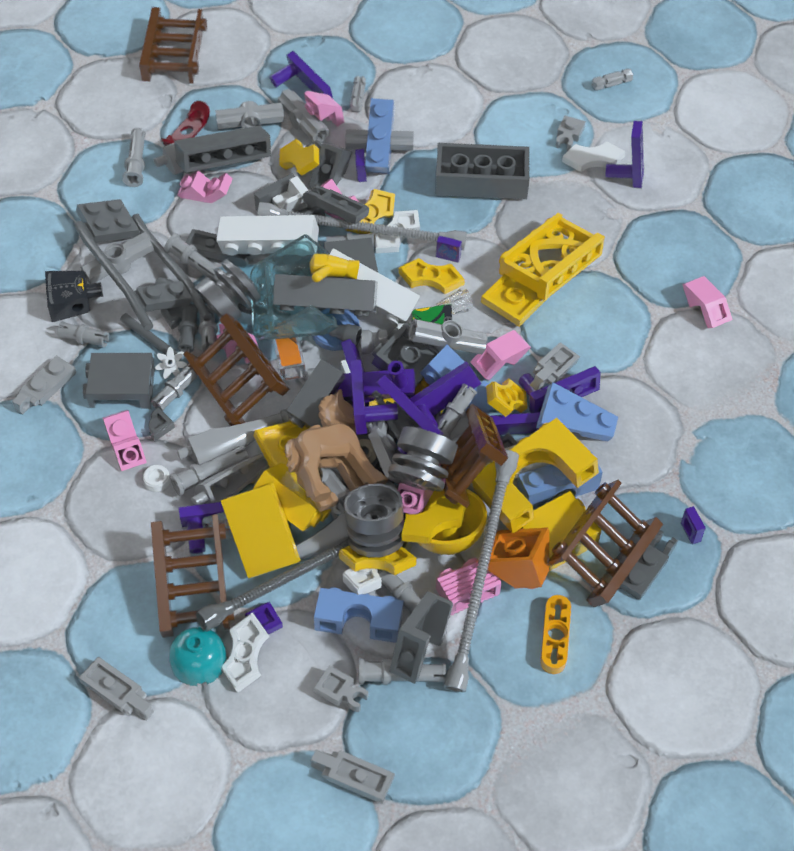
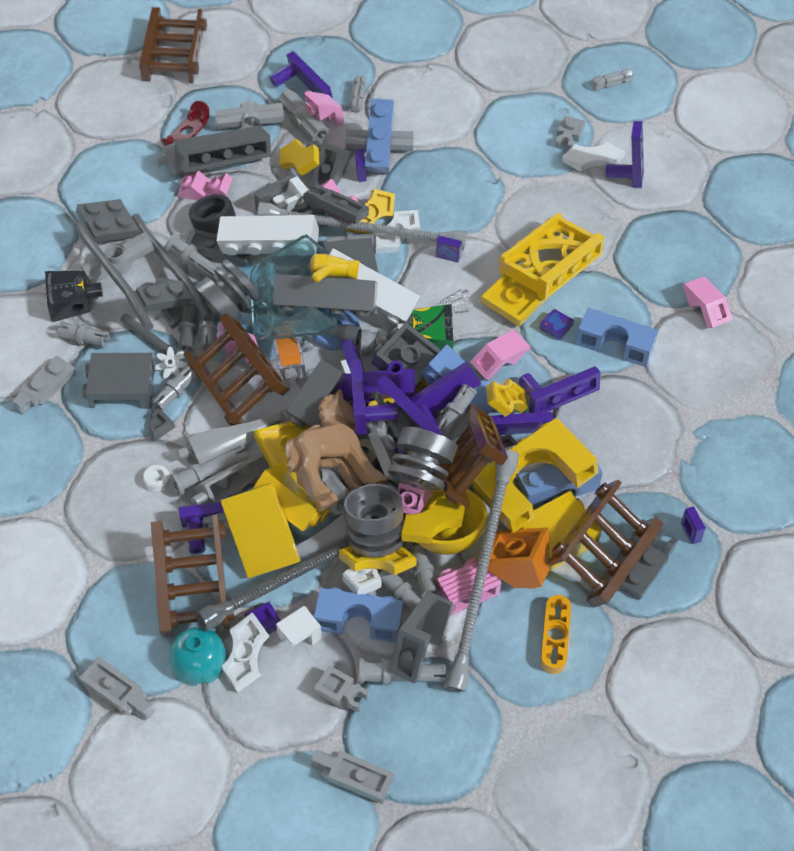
(124, 440): bright pink slope -> none
(134, 163): light grey pin -> none
(208, 206): none -> black tyre
(299, 627): none -> white panel
(420, 273): yellow tile -> none
(423, 571): none -> light grey pin
(449, 334): light grey piece -> none
(482, 171): dark grey brick -> none
(554, 366): light grey hinge -> none
(556, 324): none -> dark purple tile
(577, 414): medium blue wing -> none
(602, 327): none -> medium blue arch

